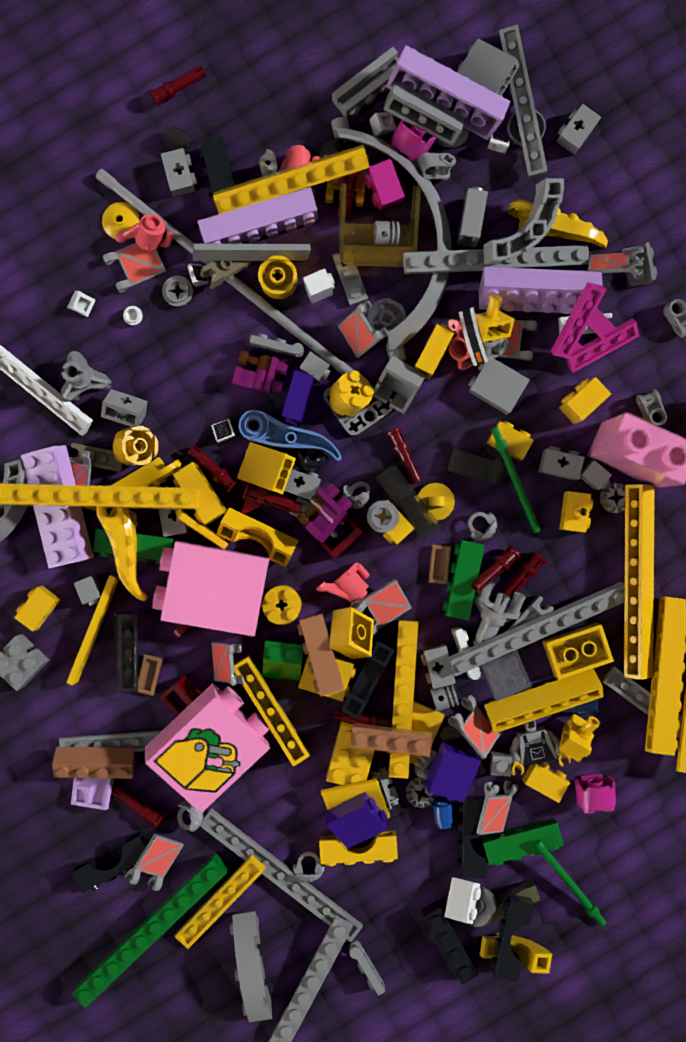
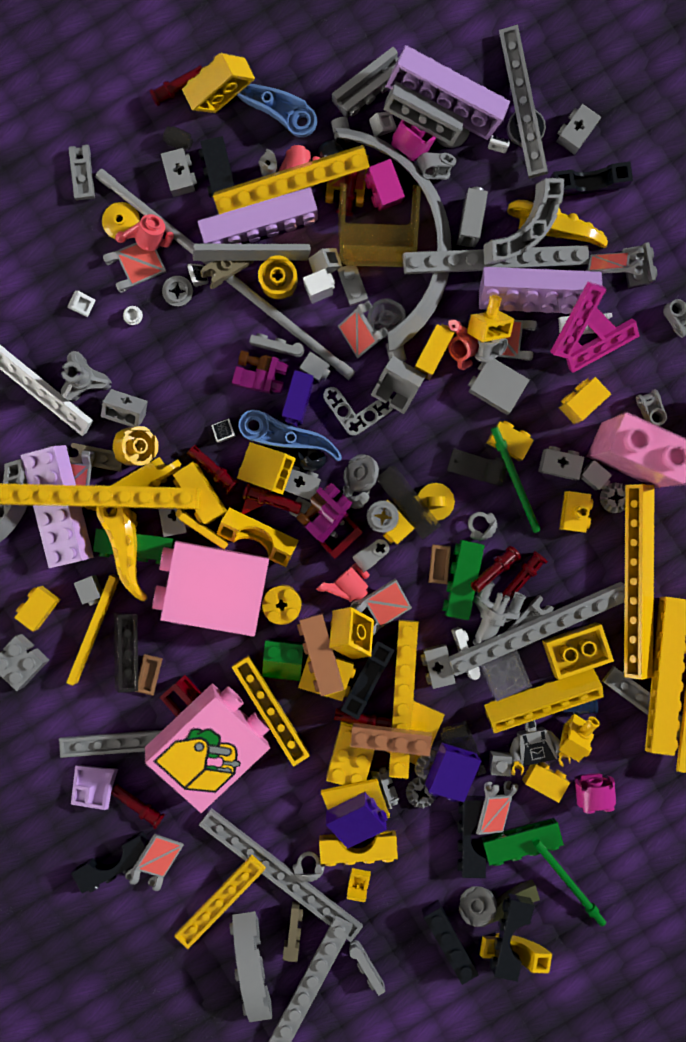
(81, 172): none -> light grey plate
(93, 762): nougat brick -> none
(150, 930): green brick -> none
(181, 631): dark red tile -> none
(195, 816): light grey piece -> none
(218, 83): none -> yellow brick
(223, 663): flag -> none
(281, 106): none -> medium blue animal
(291, 946): none -> dark tan plate
(325, 259): none -> light grey brick
(350, 394): yellow brick -> none
(358, 885): none -> yellow bracket
(361, 473): none -> light grey tile
(368, 556): none -> light grey piece
(390, 235): light grey piece -> none
(400, 446): dark red pin -> none
(443, 813): blue brick -> none
(449, 697): light grey piece -> none
(462, 900): white brick -> none
(472, 337): sticker -> none
(475, 728): flag -> none
(488, 67): light grey brick -> none
(608, 178): none -> black arch

